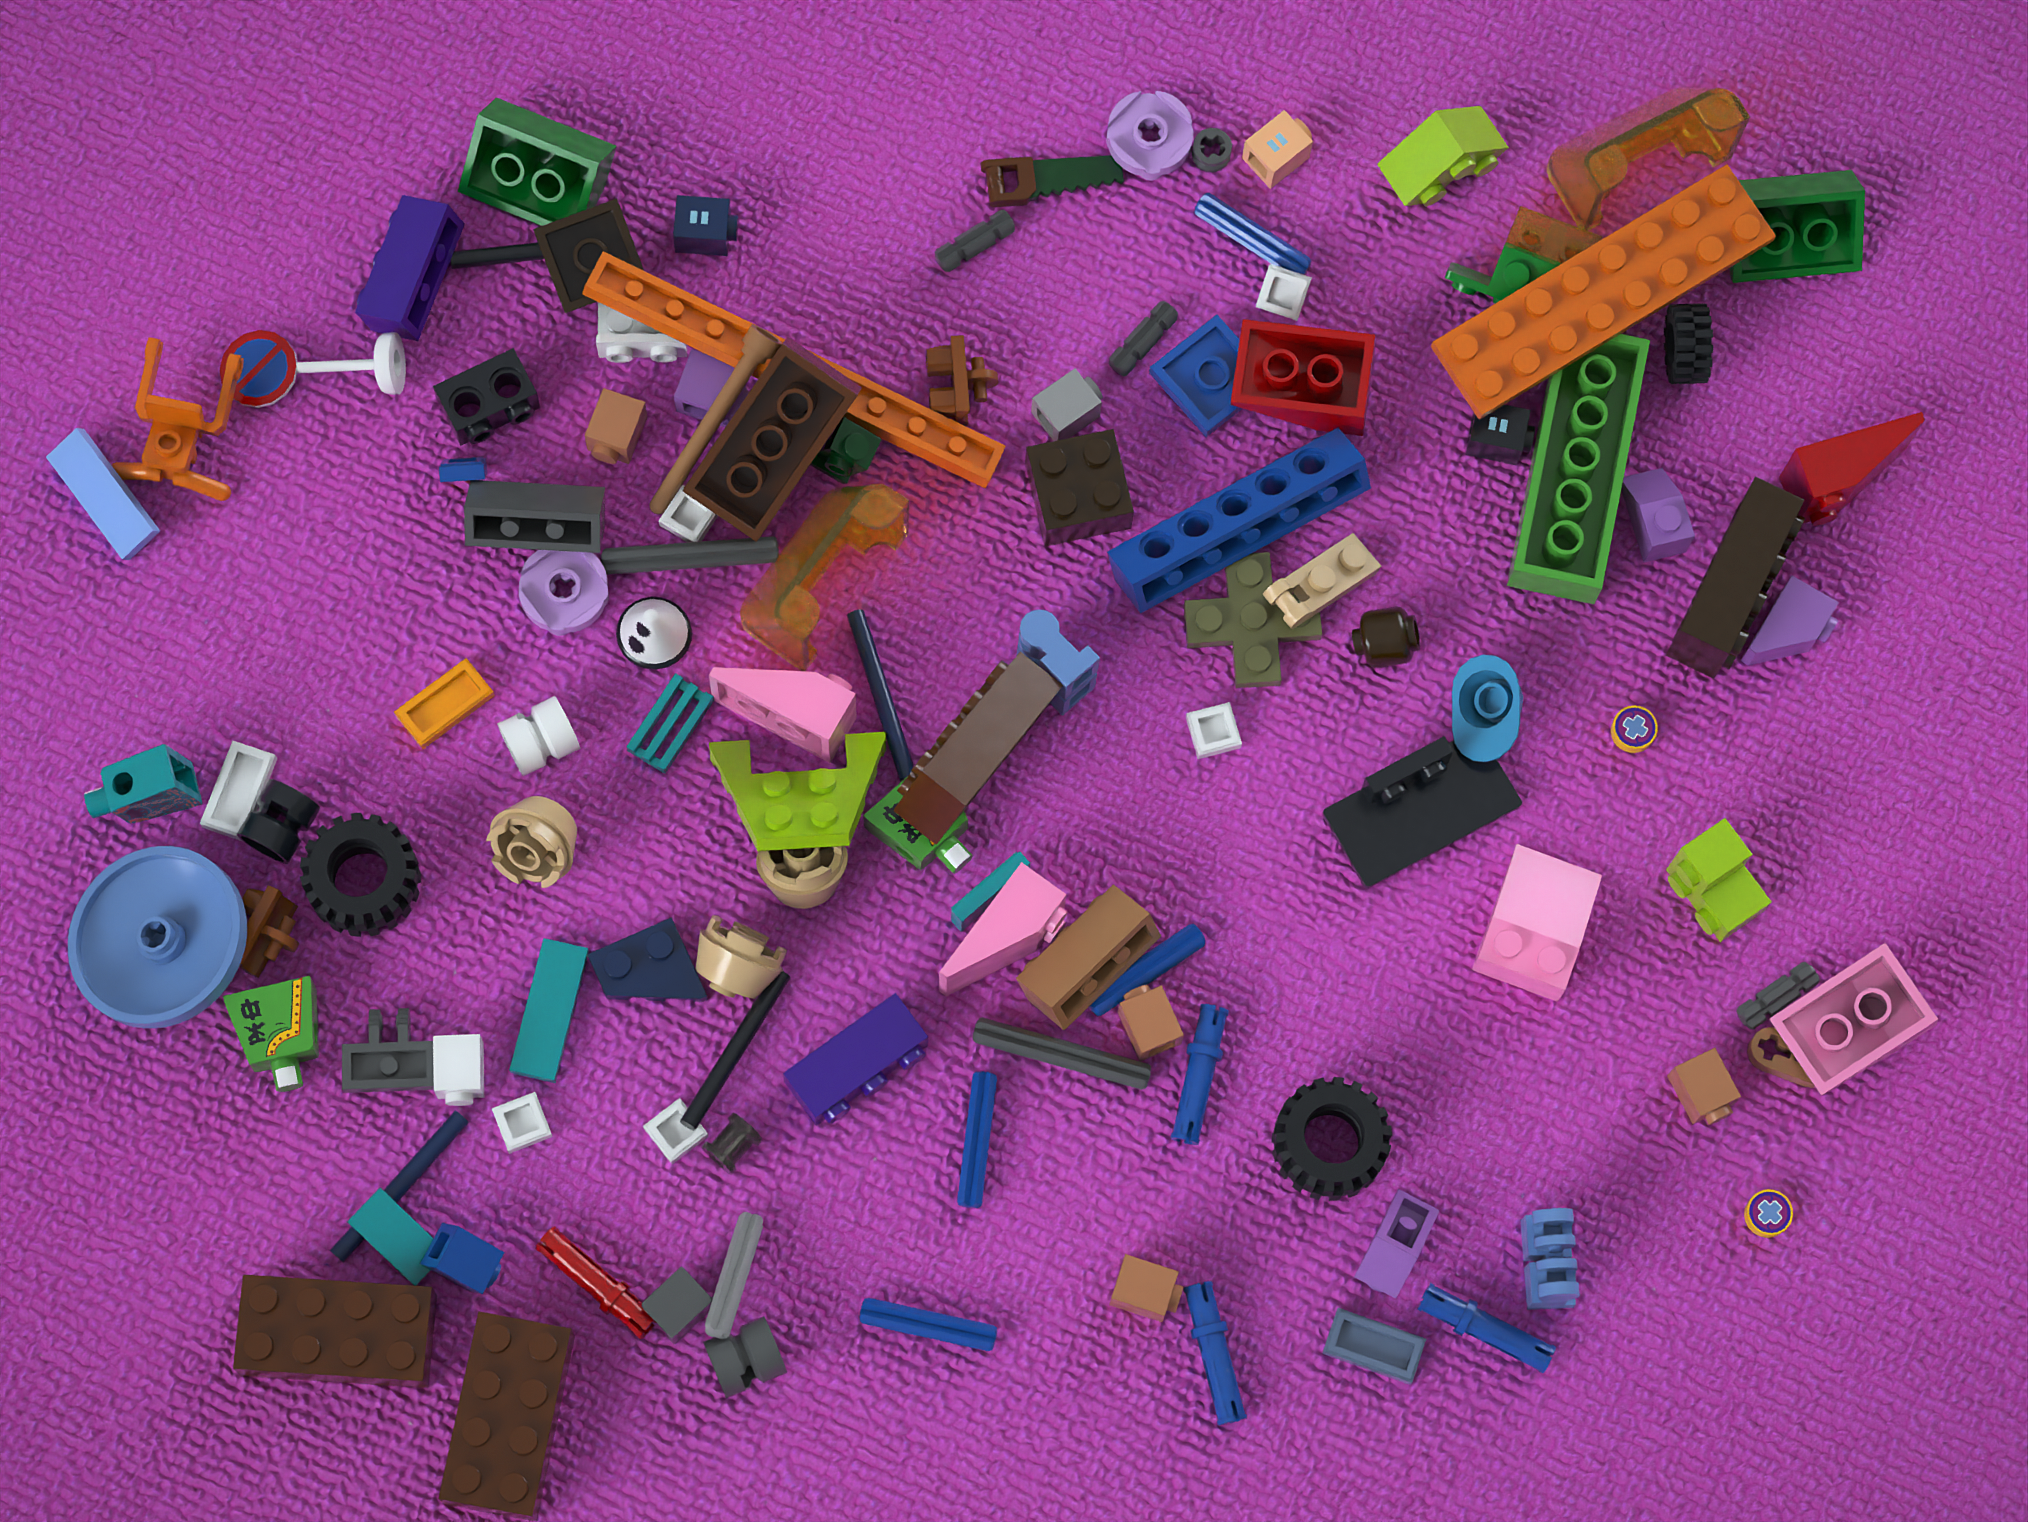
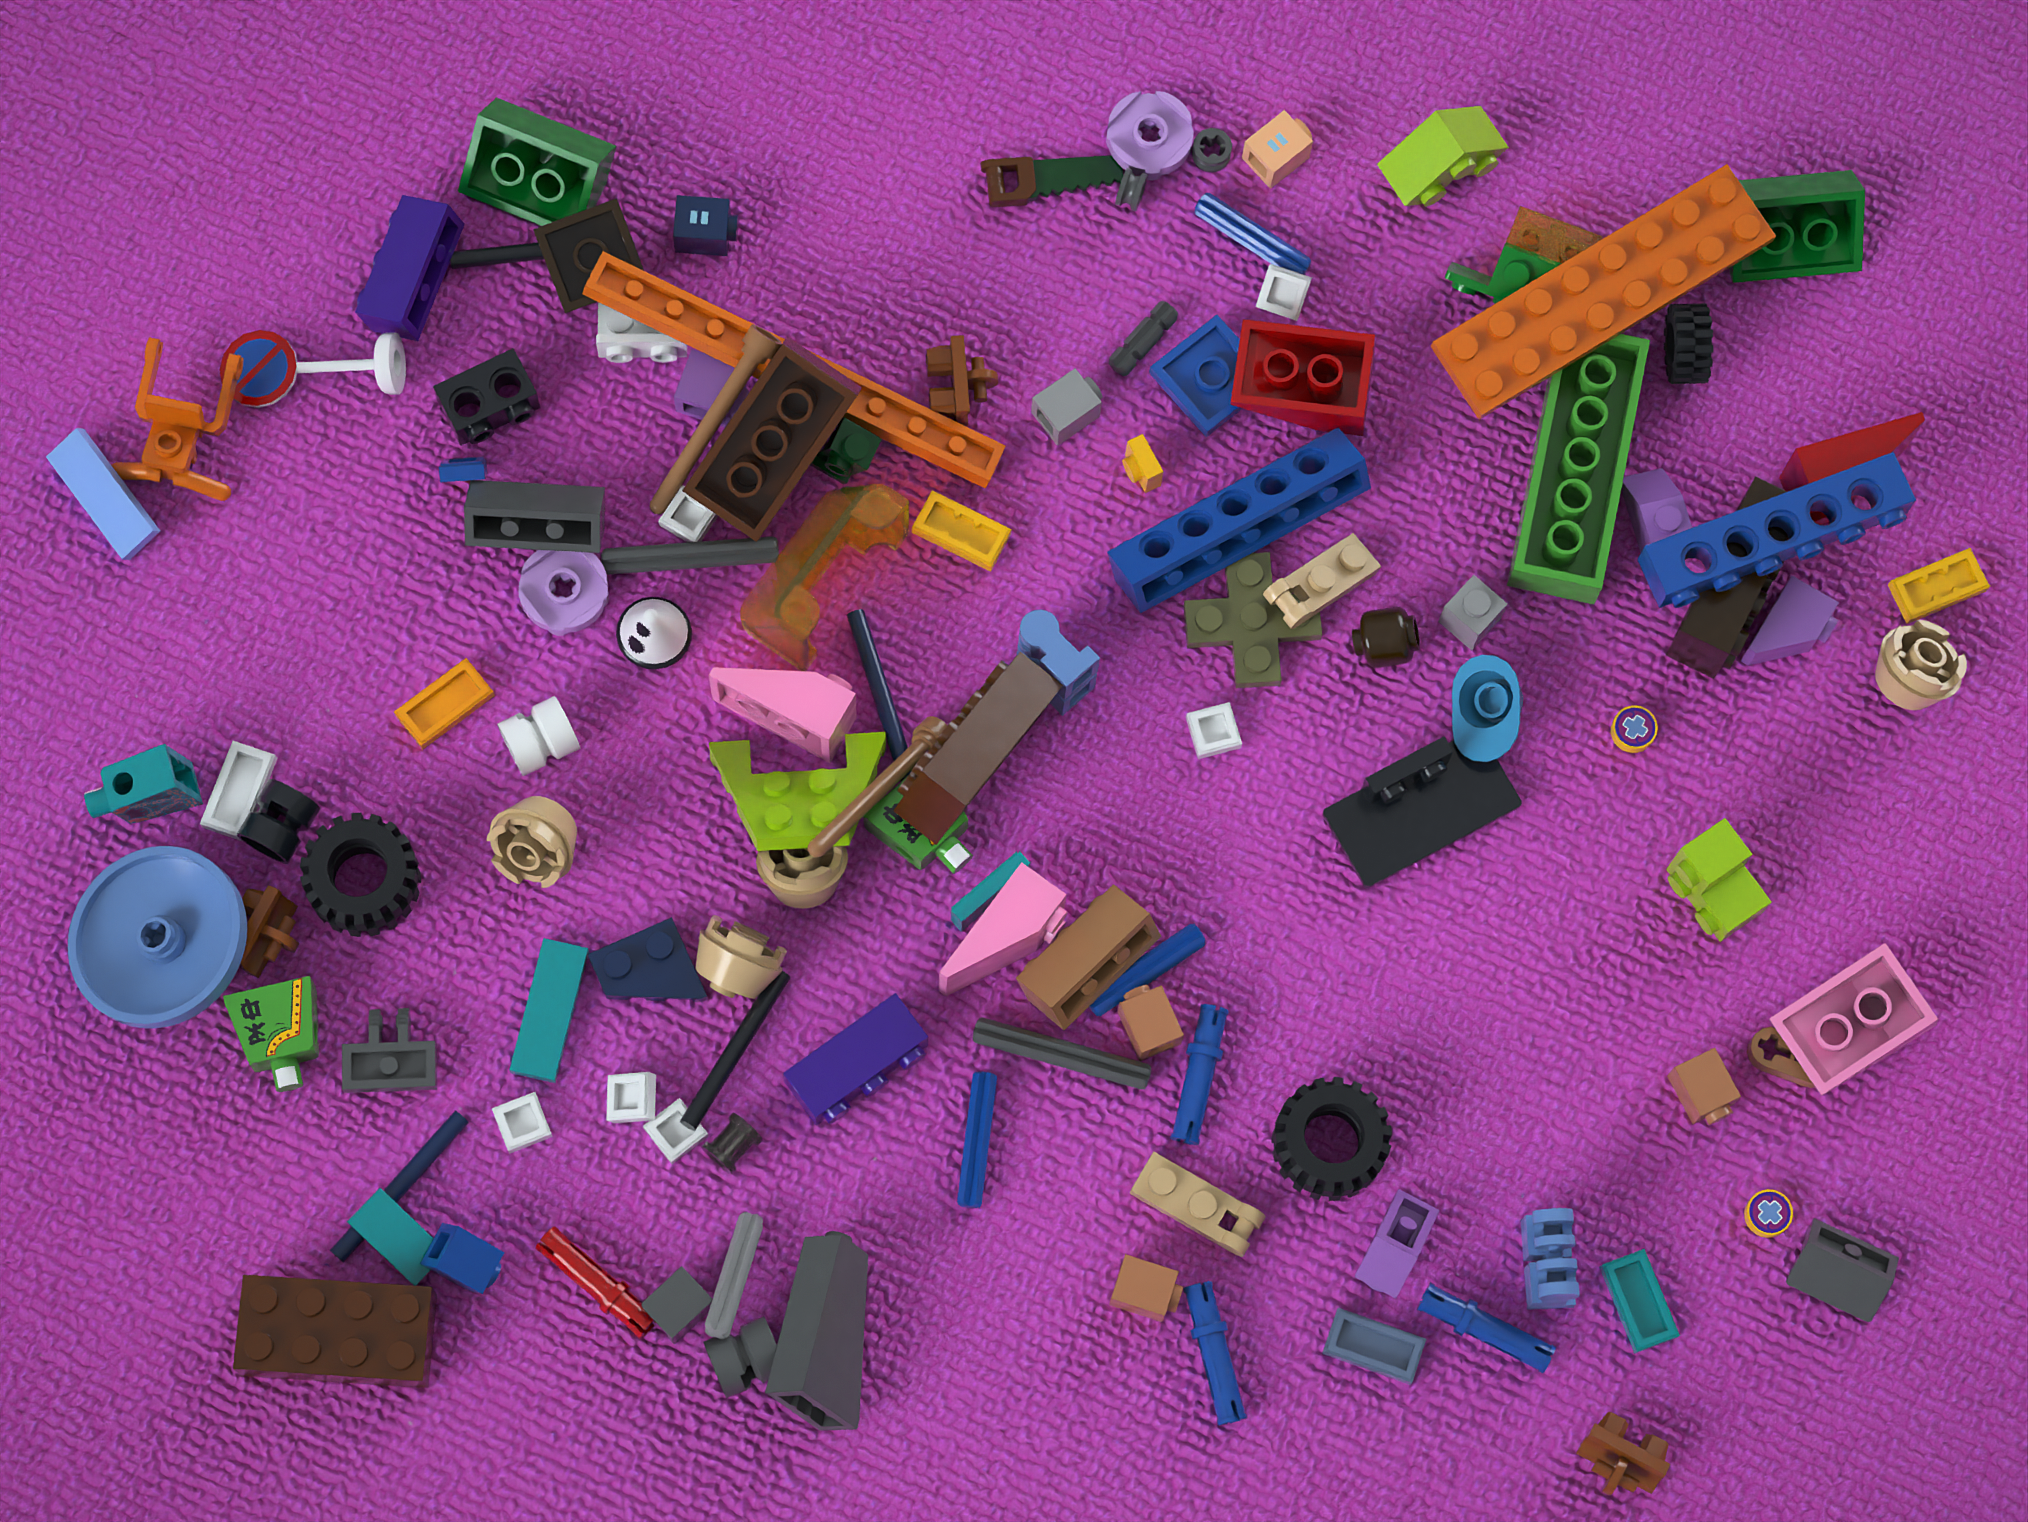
(458, 1068): white brick -> none
(507, 1416): reddish brown brick -> none
(615, 427): nougat brick -> none
(631, 1097): none -> white tile
(690, 692): teal tile -> none
(823, 1335): none -> dark grey slope
(923, 739): none -> medium nougat piece
(928, 1324): blue axle -> none
(961, 530): none -> yellow plate
(974, 240): dark grey axle -> none
(1079, 487): dark brown brick -> none
(1131, 189): none -> dark grey bush
(1142, 464): none -> yellow plate
(1196, 1203): none -> tan plate
(1472, 612): none -> light grey brick
(1501, 435): black brick -> none
(1537, 923): bright pink slope -> none
(1597, 161): windscreen -> none
(1621, 1460): none -> dark orange hips
(1639, 1301): none -> teal tile
(1777, 995): dark grey axle -> none
(1843, 1270): none -> dark grey panel
(1877, 481): none -> blue brick
(1918, 666): none -> tan cone
(1938, 585): none -> yellow plate

